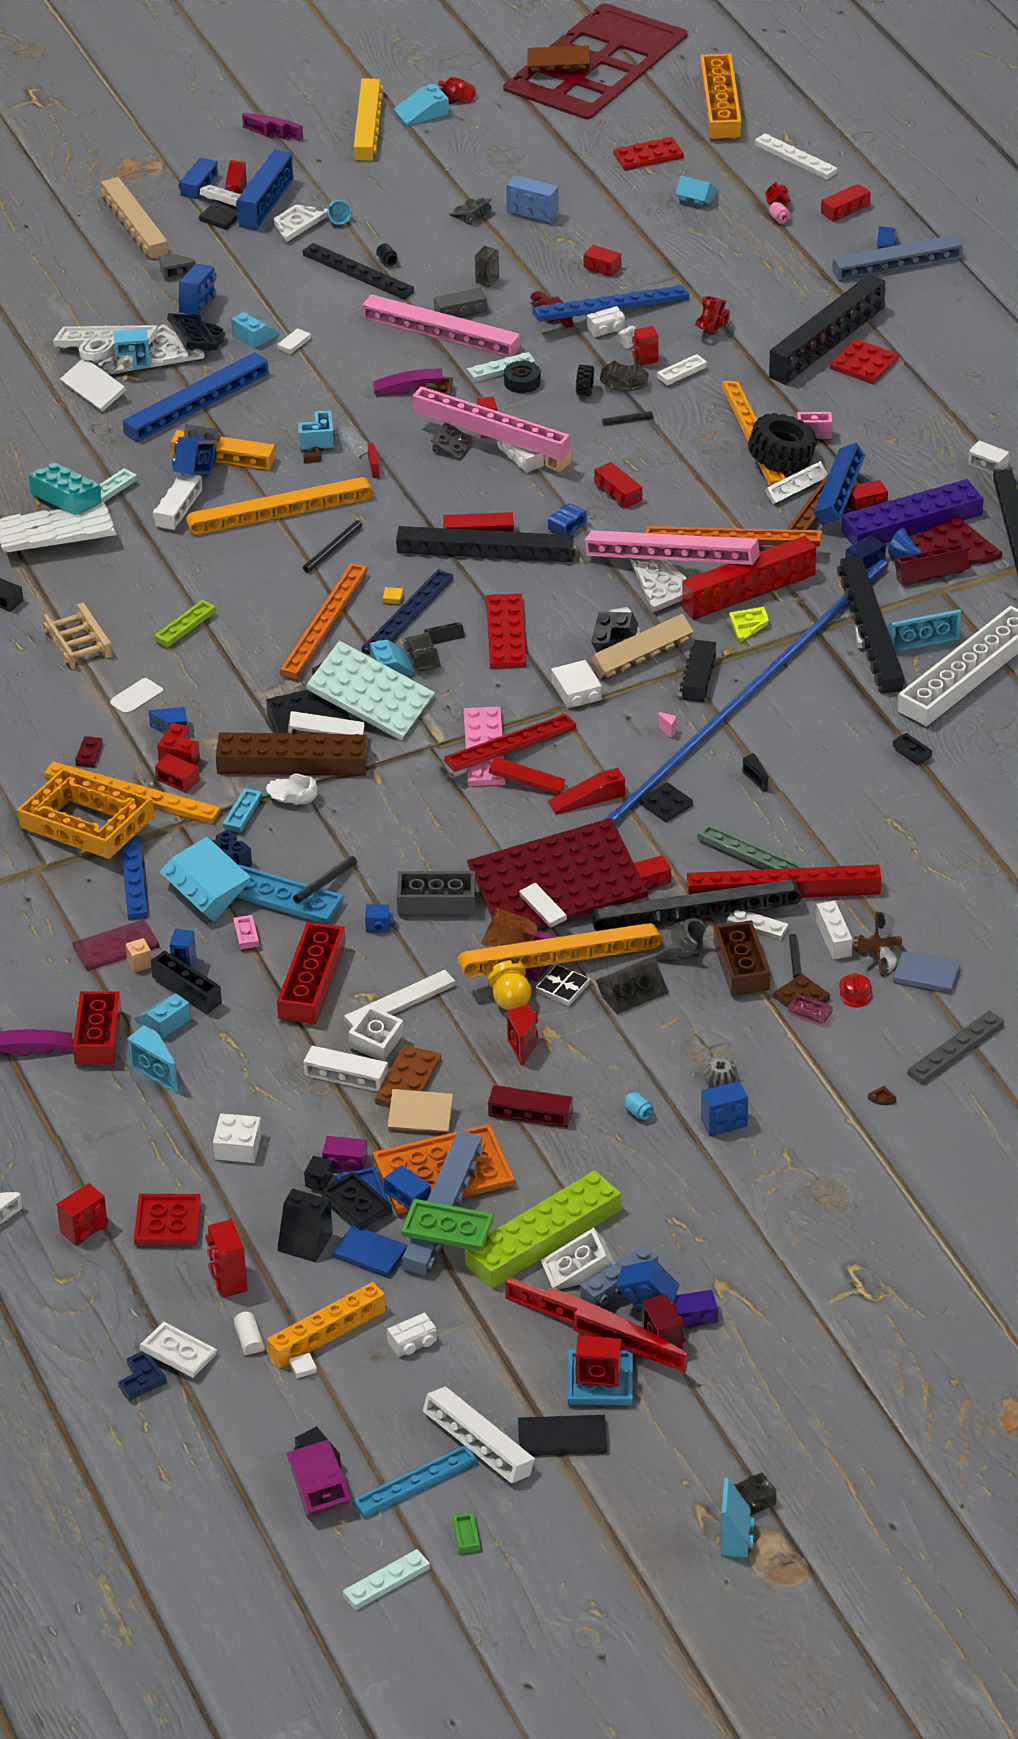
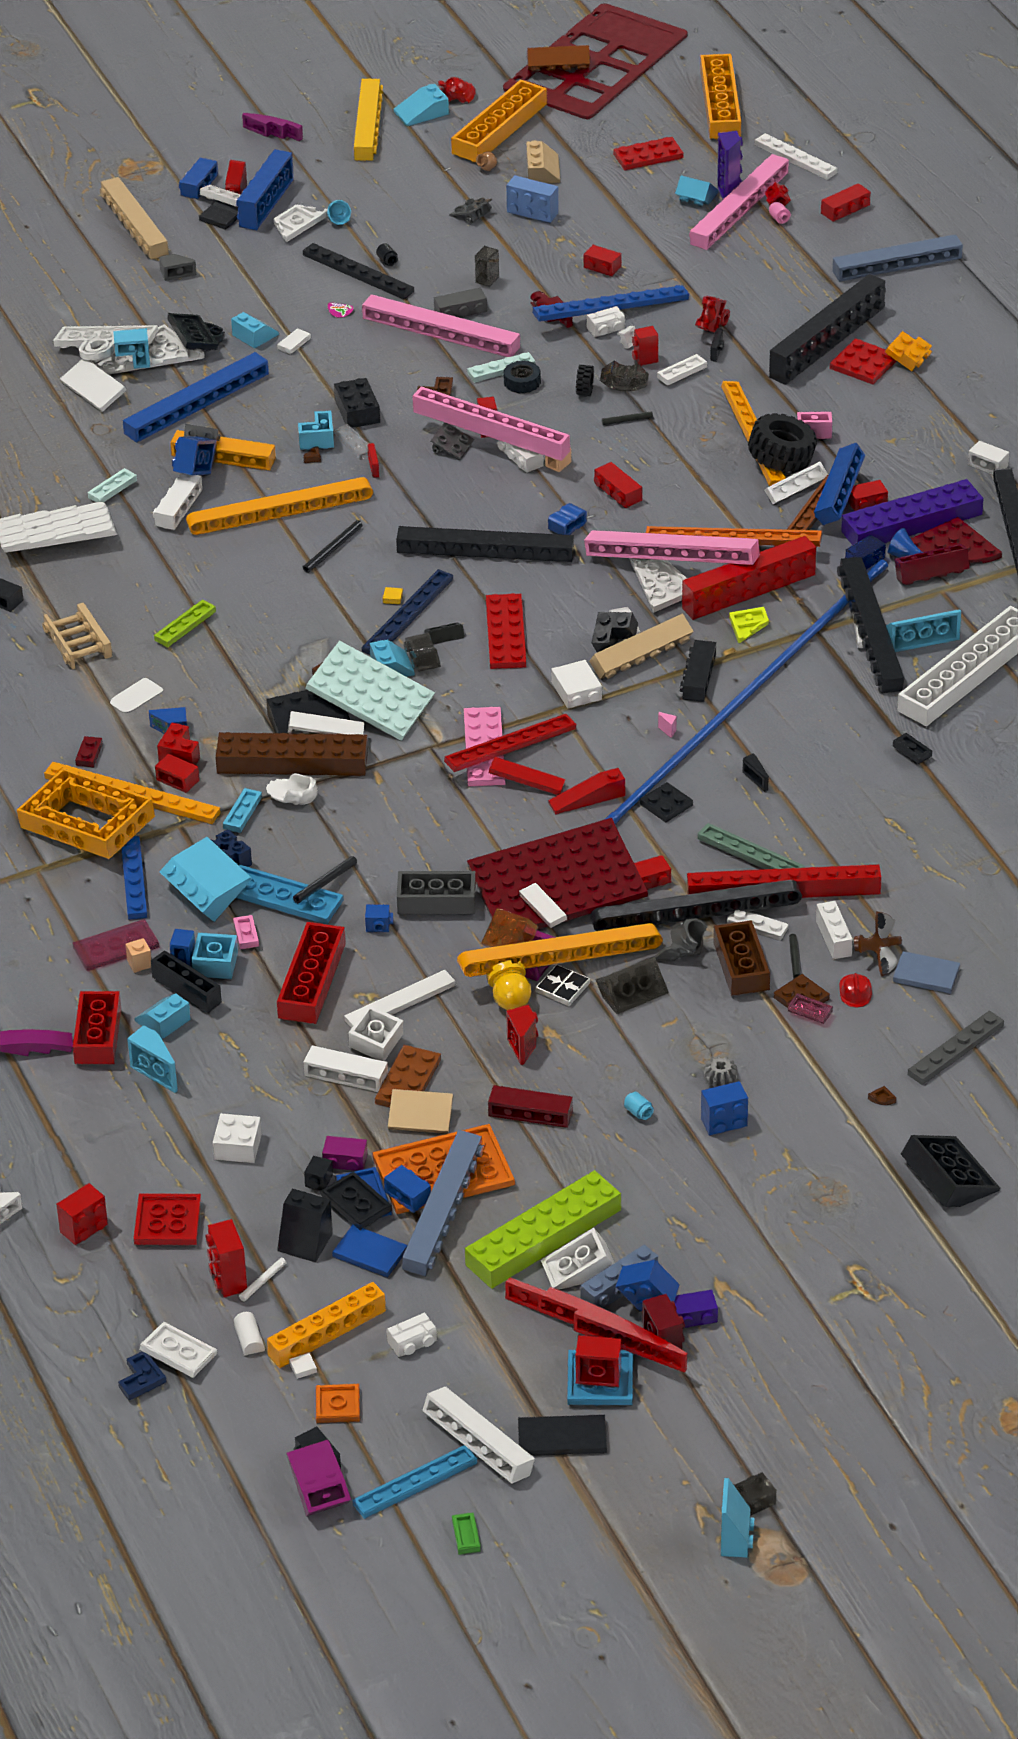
(65, 488): teal brick -> none
(197, 289): blue brick -> none
(215, 955): none -> medium azure brick
(262, 1279): none -> white bar
(323, 621): orange plate -> none
(337, 1403): none -> orange tile
(340, 310): none -> sticker
(357, 402): none -> black brick
(386, 1579): light aqua plate -> none
(403, 381): magenta slope -> none
(447, 1225): bright green plate -> none
(480, 521): red brick -> none
(486, 161): none -> medium nougat animal
(499, 120): none -> light orange brick
(542, 163): none -> tan slope
(717, 345): none -> black plate
(729, 162): none -> dark purple slope
(738, 202): none -> bright pink brick
(886, 237): blue slope -> none
(909, 351): none -> light orange plate
(948, 1169): none -> black slope

